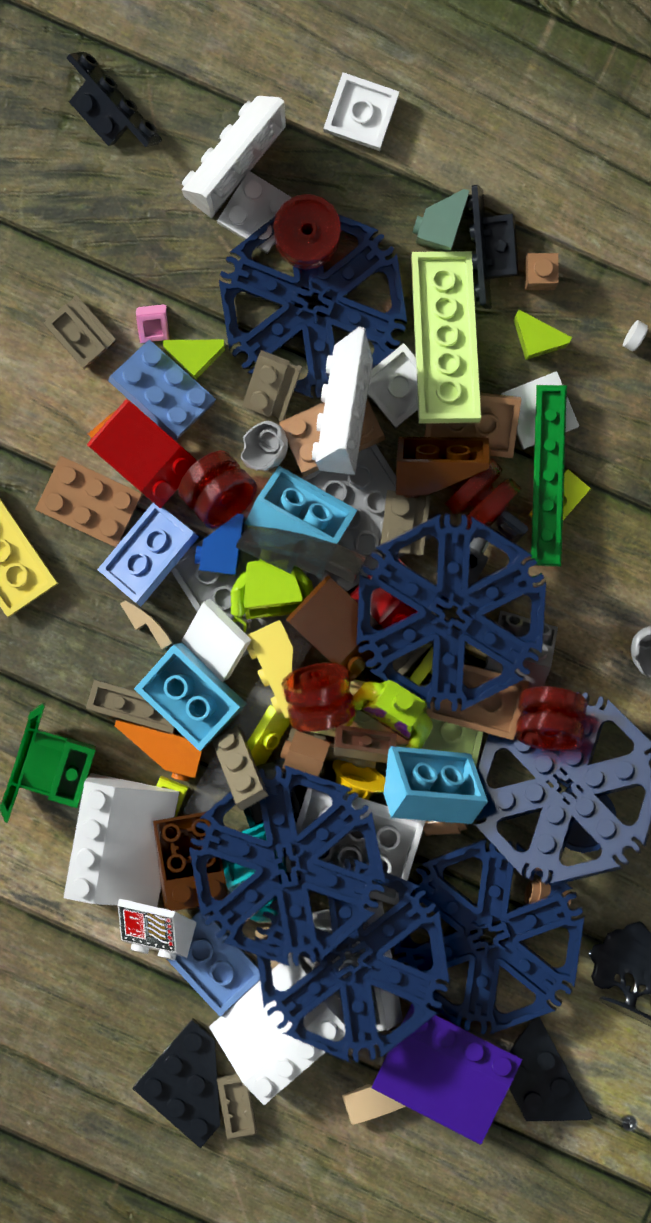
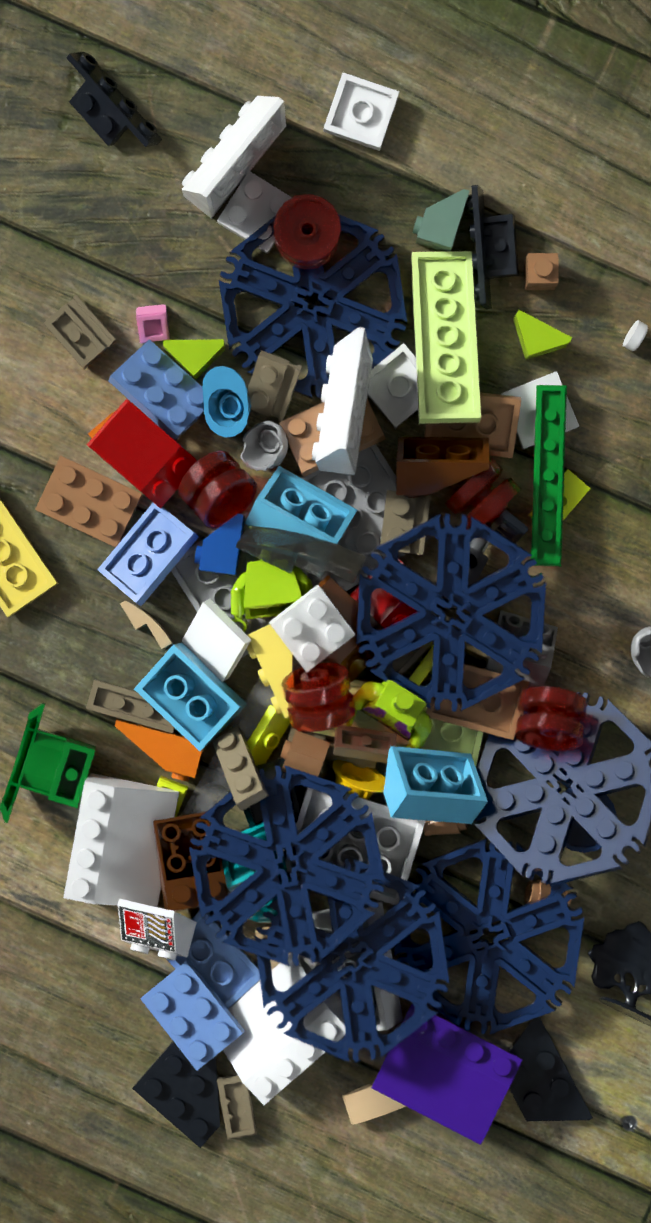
(192, 1014): none -> medium blue plate
(225, 401): none -> dark azure piece
(312, 628): none -> white plate

